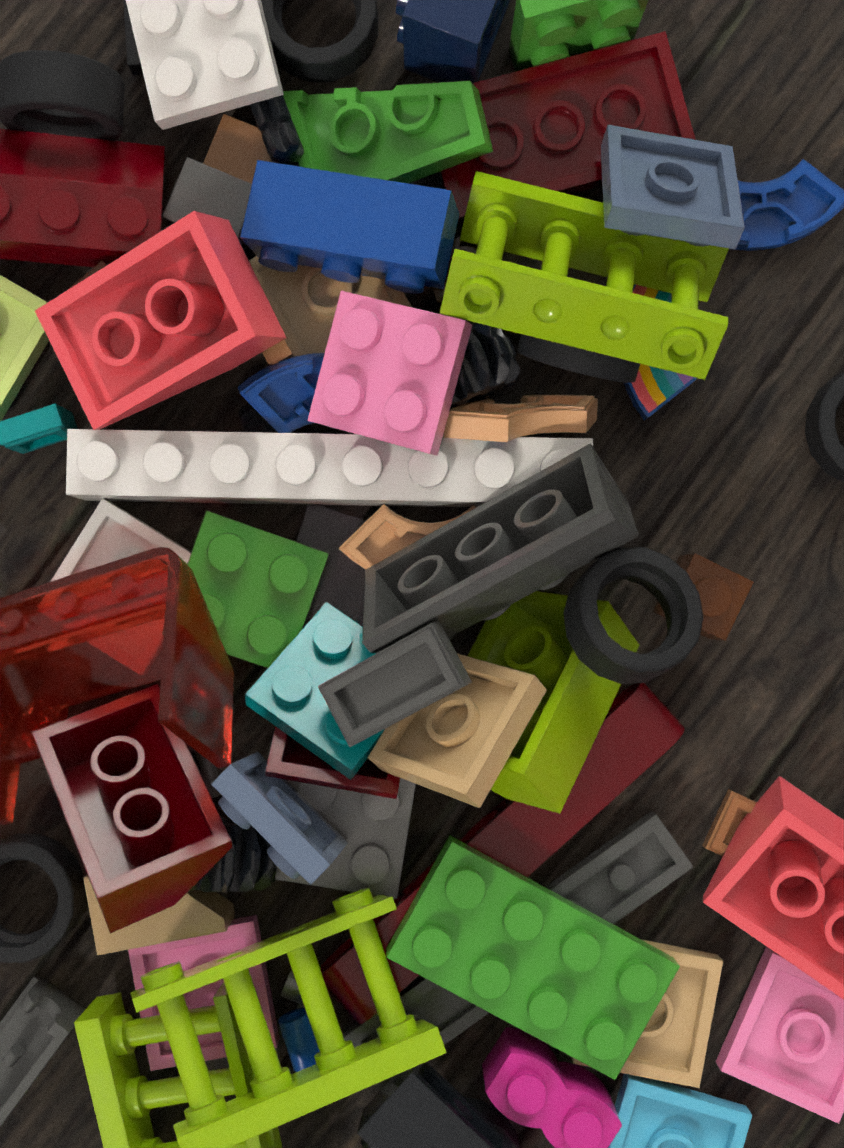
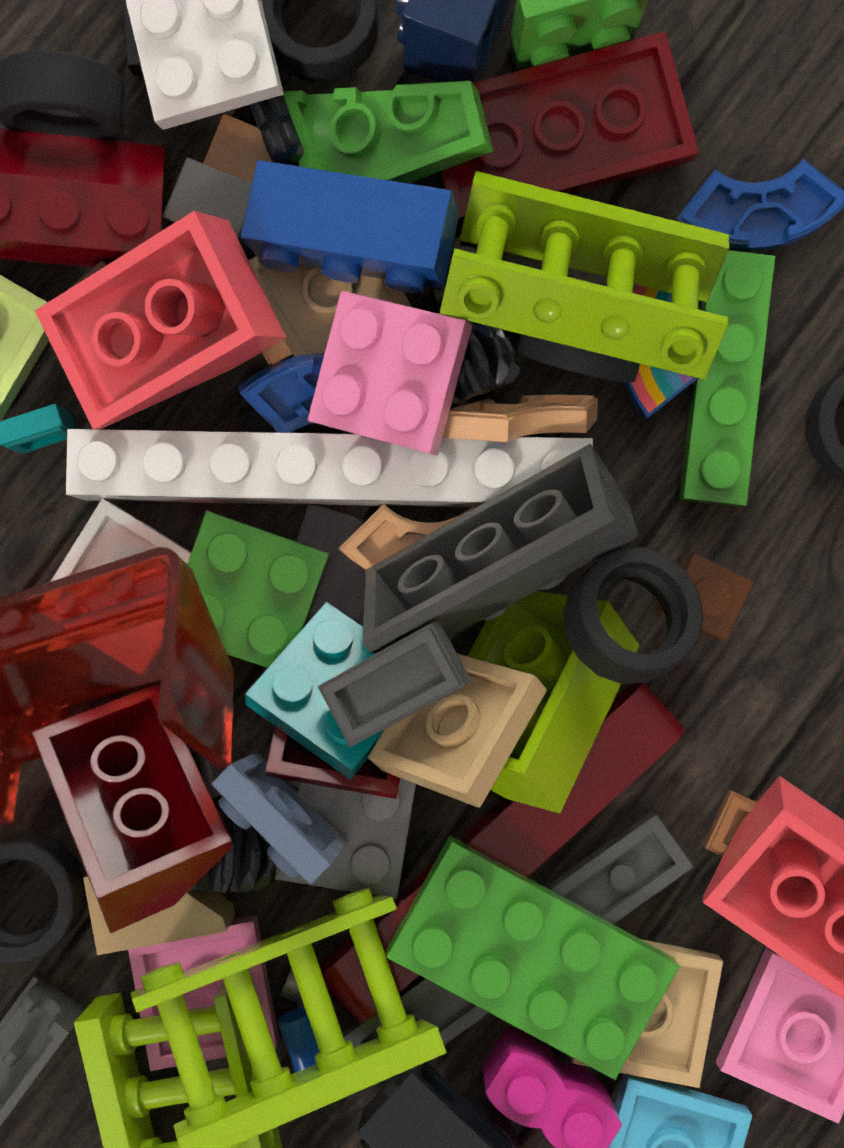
(670, 188): sand blue plate -> none
(727, 400): none -> bright green plate

